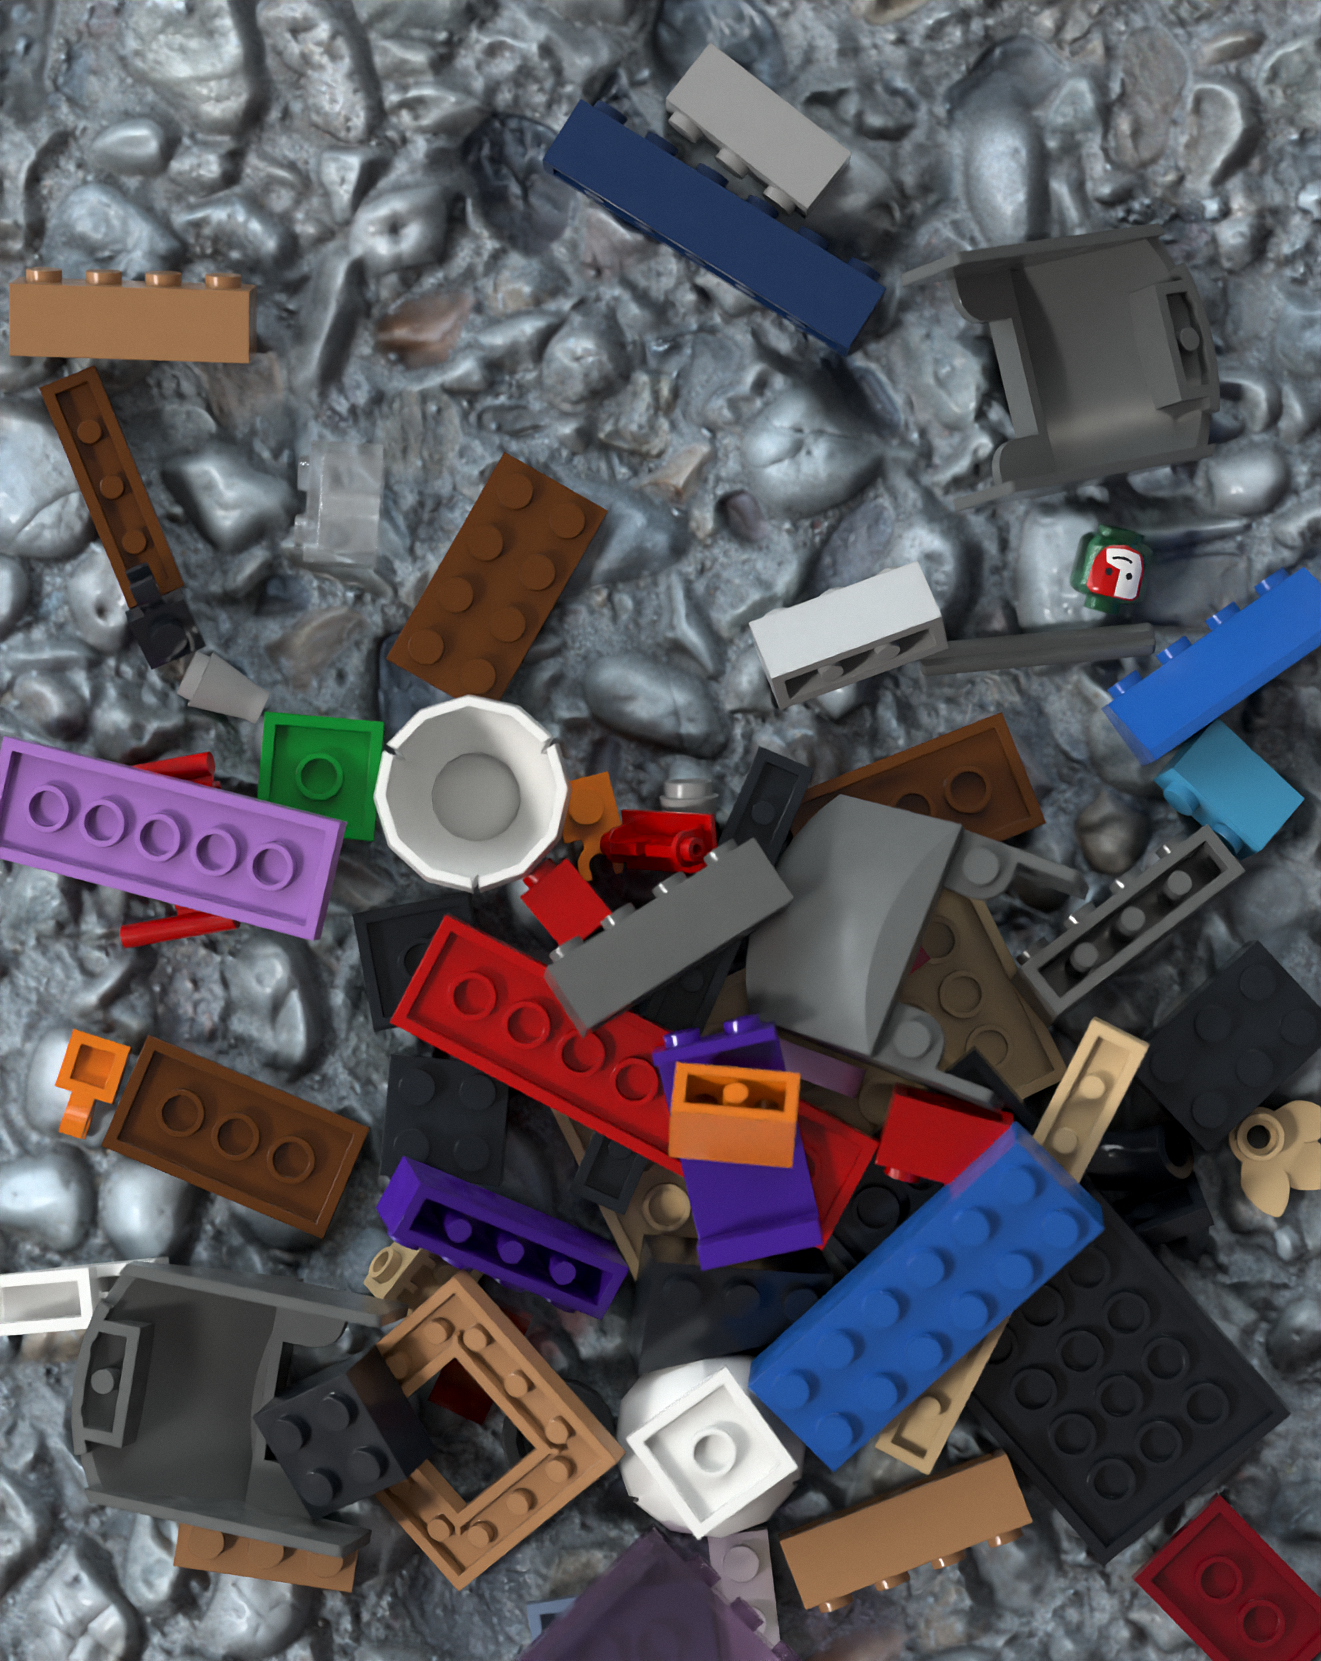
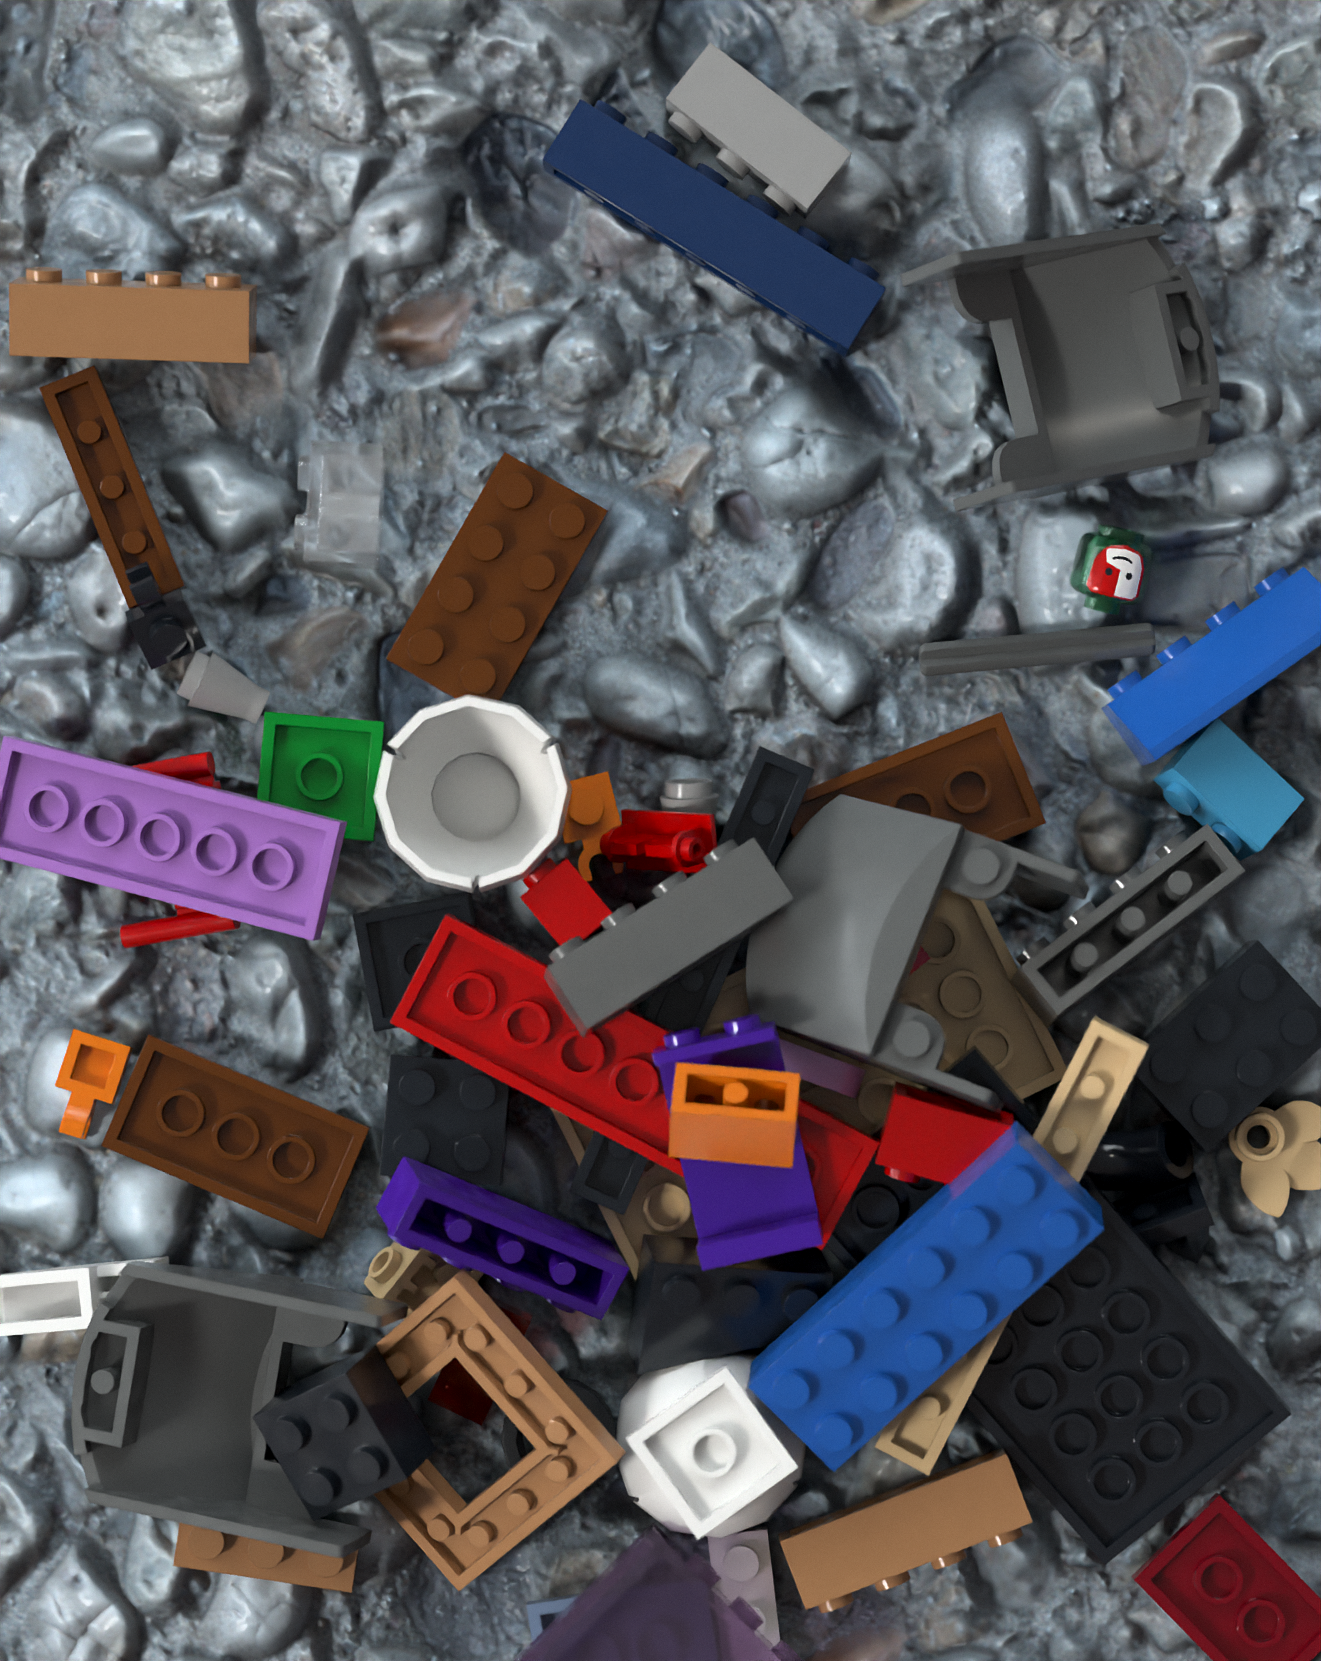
(849, 634): brick -> none

